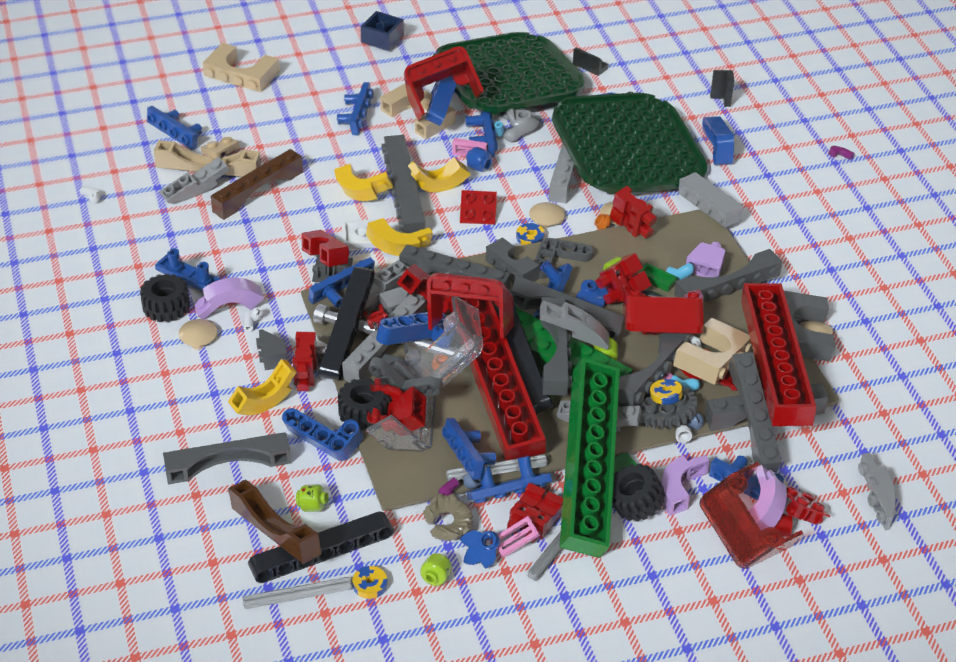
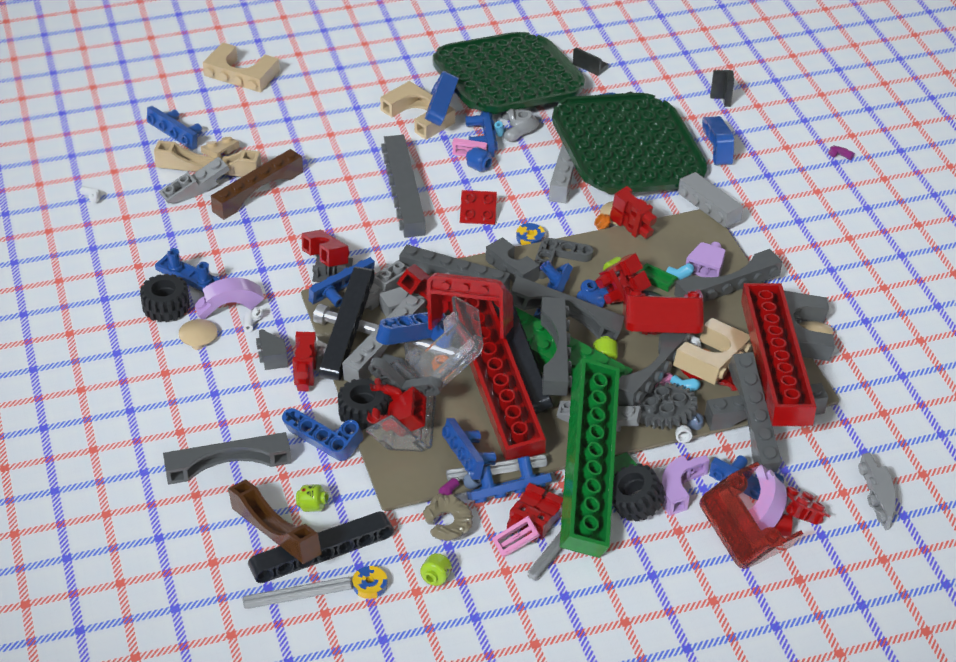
(265, 396): yellow arch -> none
(355, 234): white tile -> none
(359, 188): yellow arch -> none
(362, 103): blue plate -> none
(375, 317): red piece -> none
(382, 30): dark blue brick -> none
(393, 242): yellow arch -> none
(441, 179): yellow arch -> none
(452, 63): red windscreen -> none
(478, 550): blue plate -> none
(547, 214): tan dish -> none
(583, 325): light grey slope -> none
(666, 391): piece -> none

